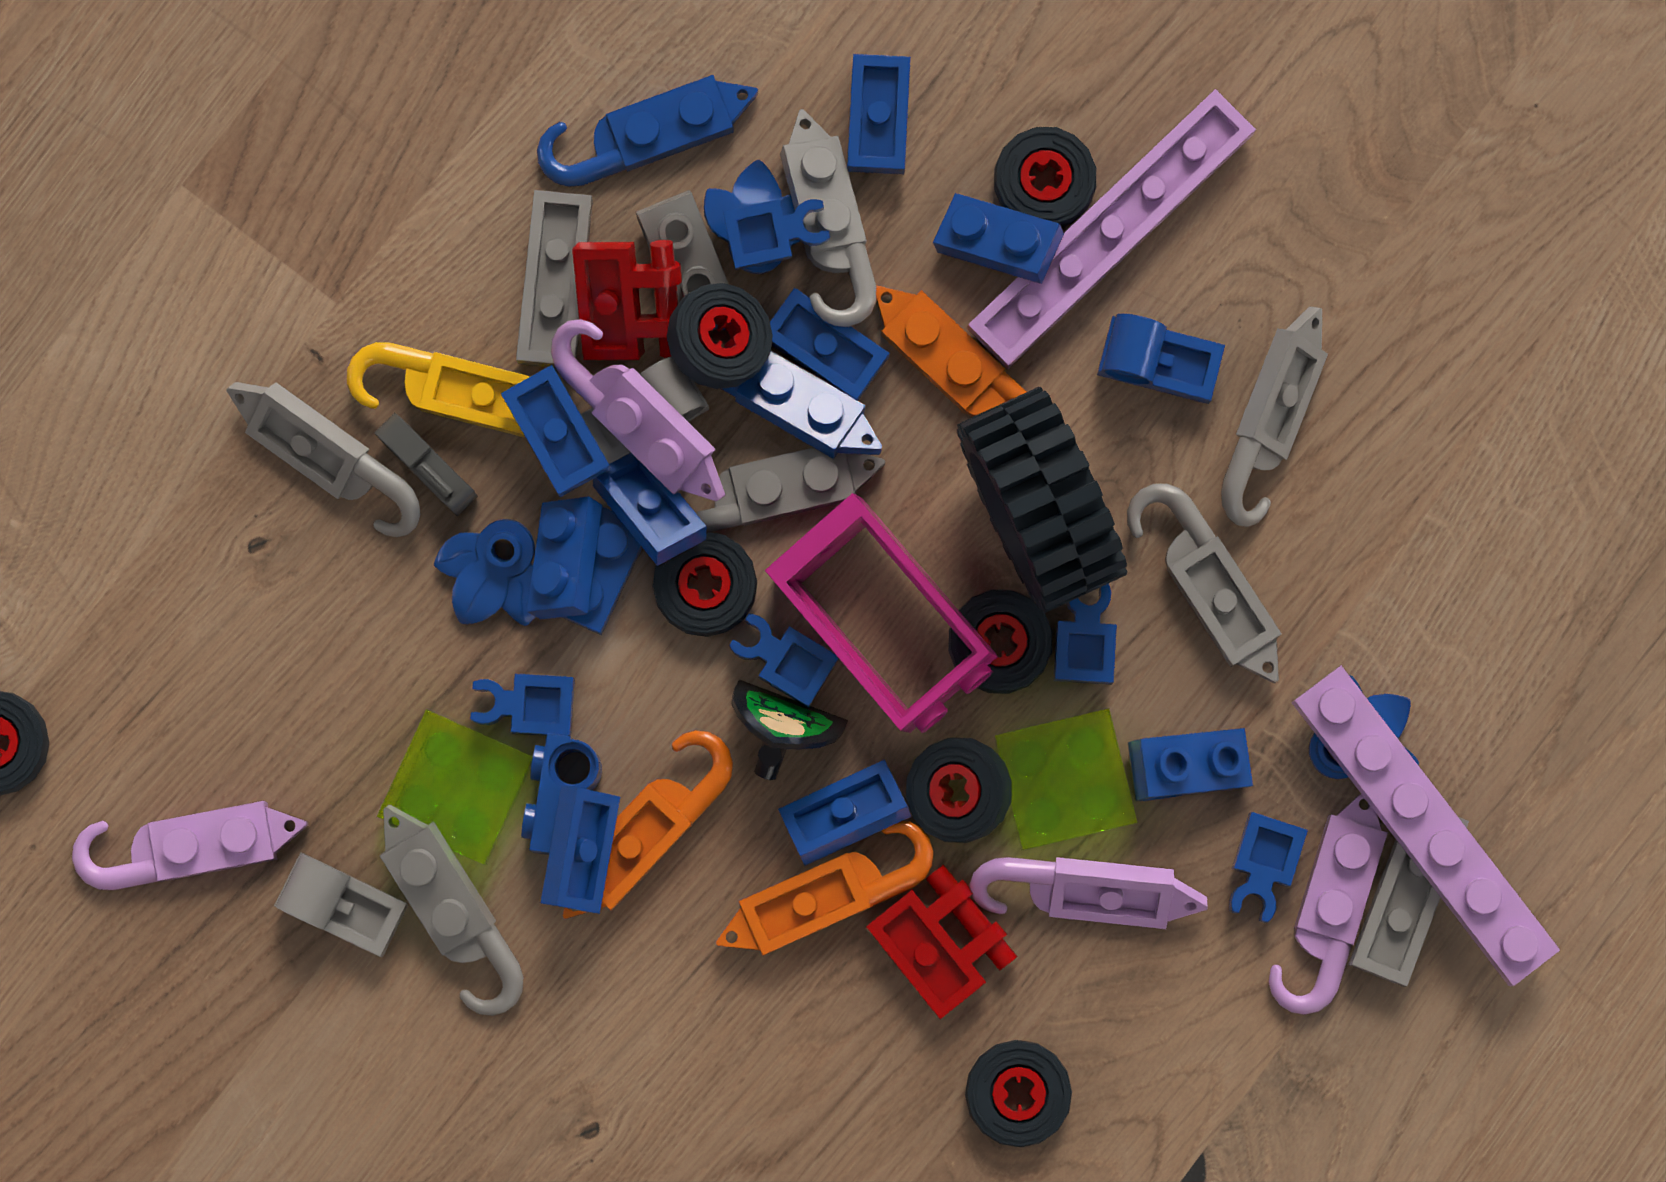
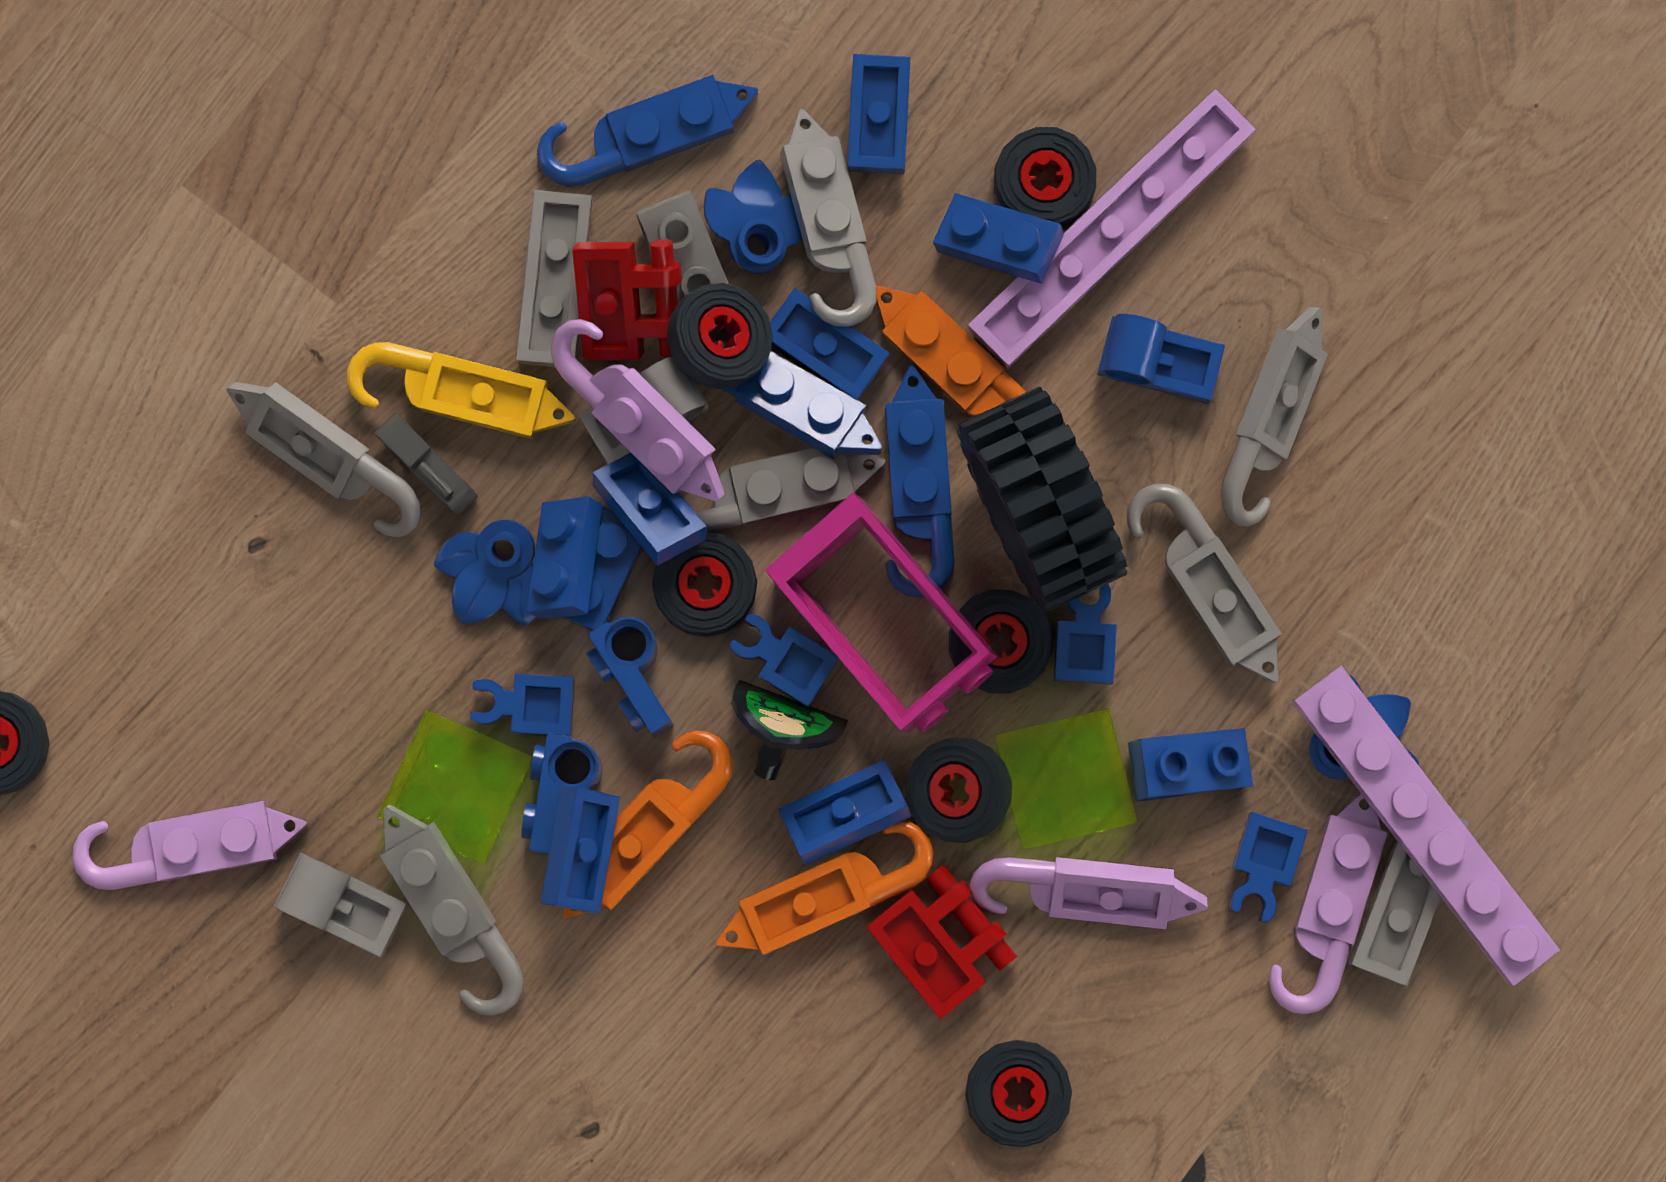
(555, 431): blue plate -> none
(640, 704): none -> blue plate
(763, 233): blue plate -> none
(920, 478): none -> blue plate

